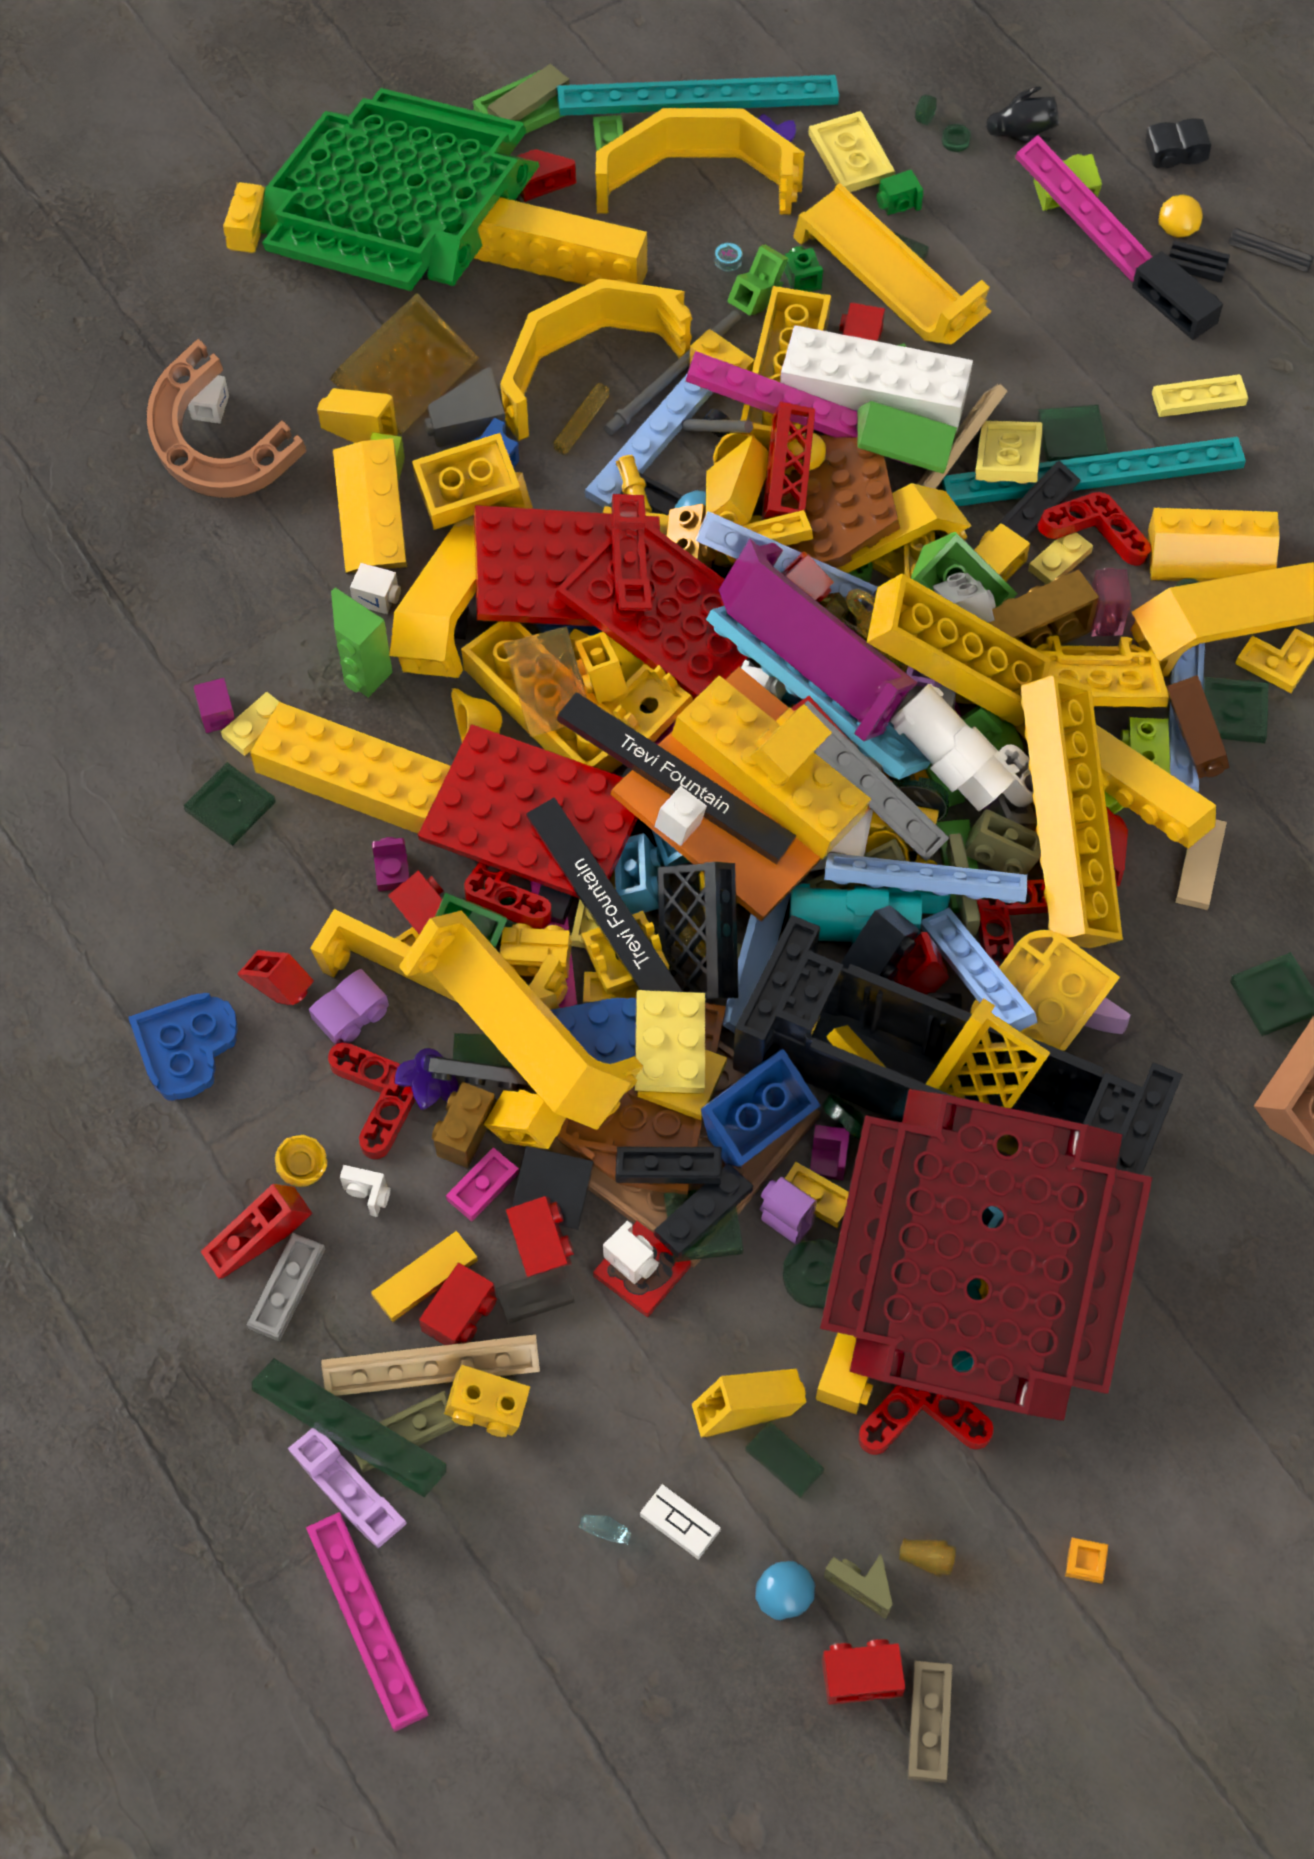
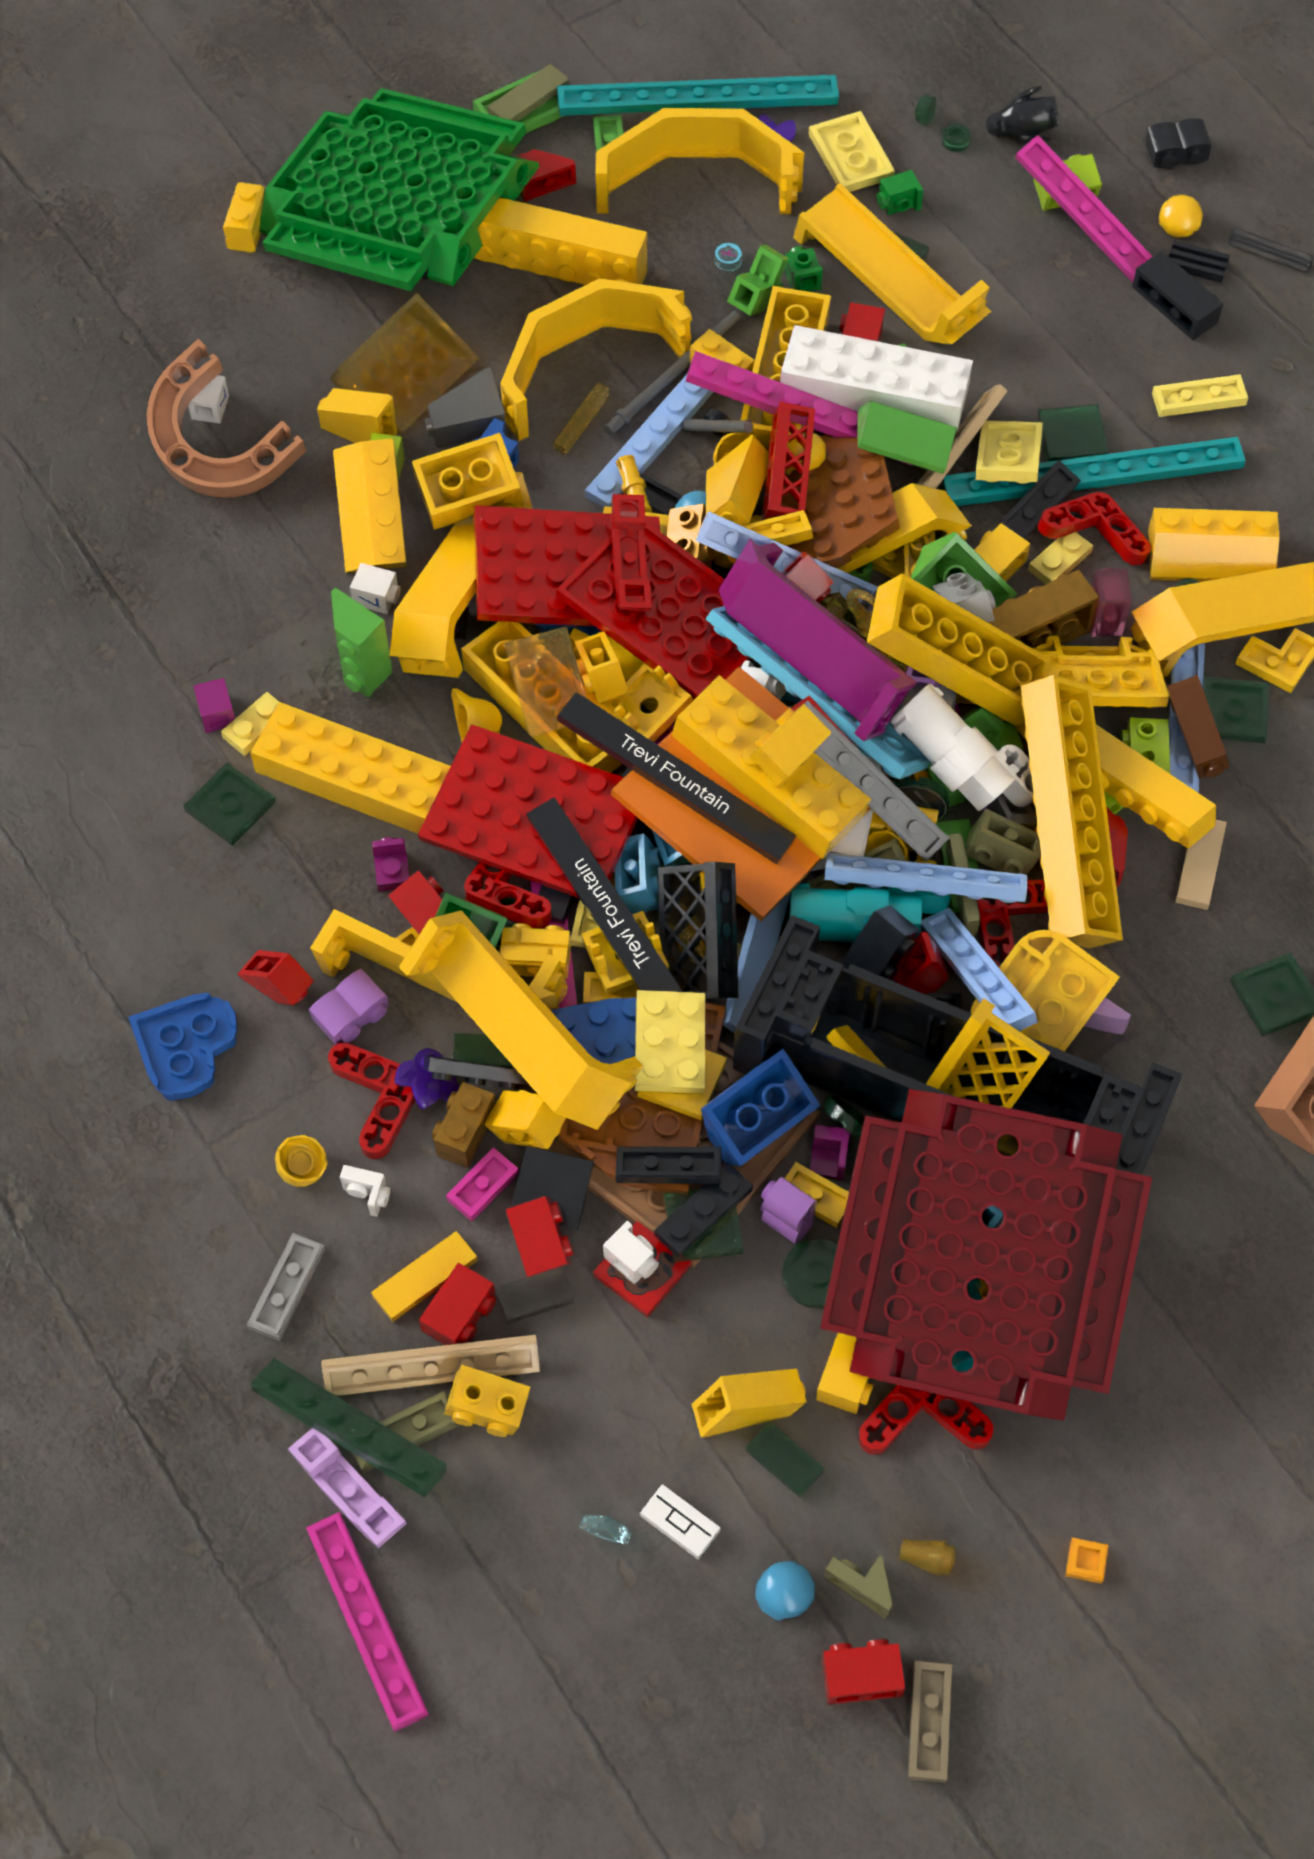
(257, 1229): red slope -> none
(680, 815): white brick -> none

